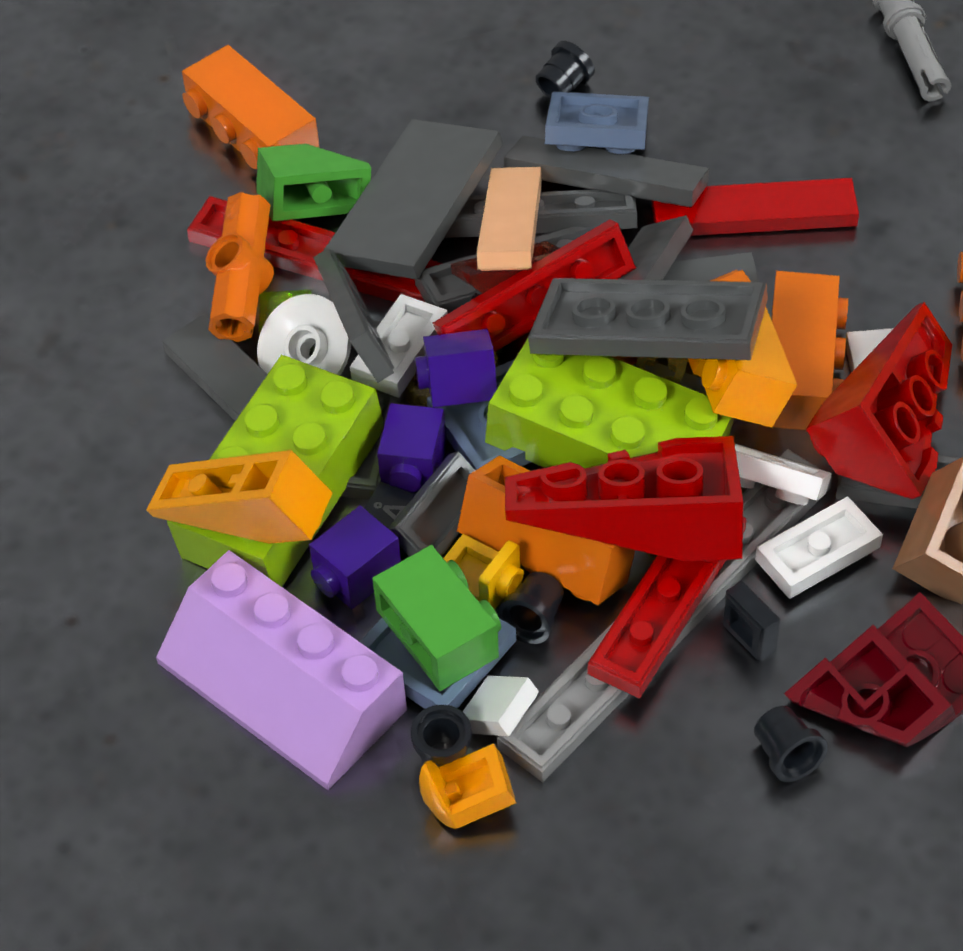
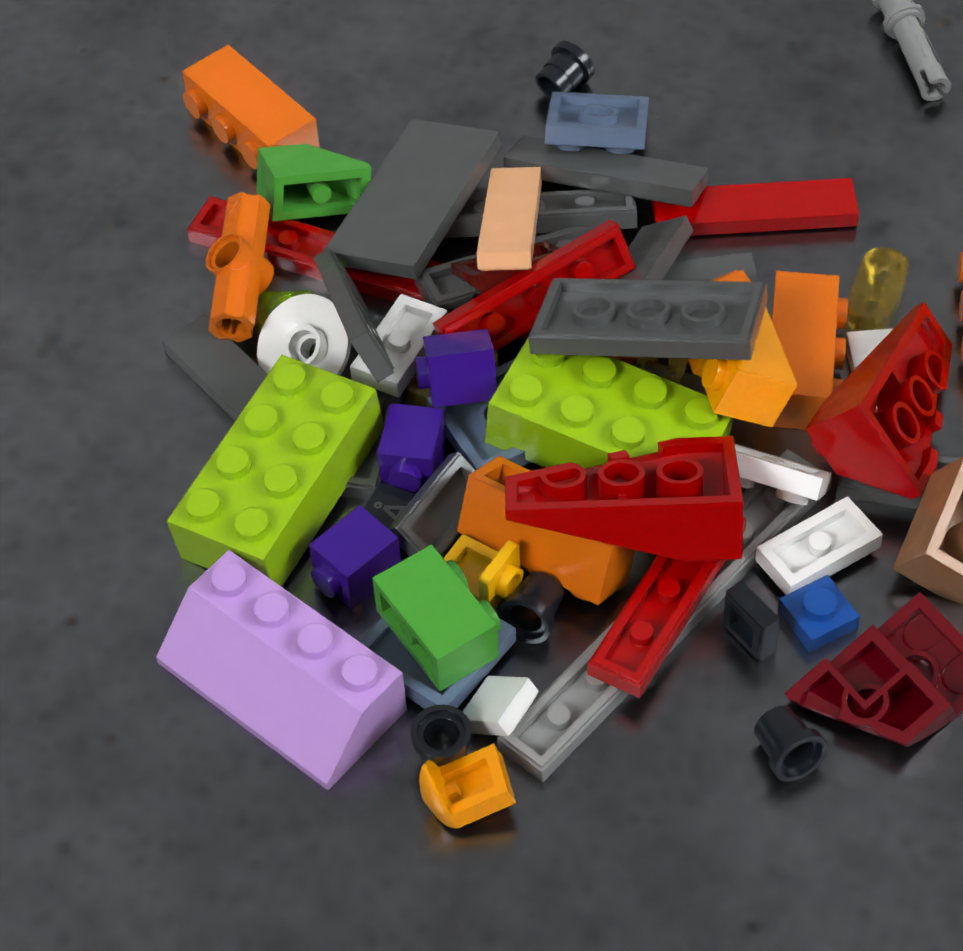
(246, 496): light orange slope -> none
(818, 613): none -> blue plate
(868, 288): none -> clear yellow beam

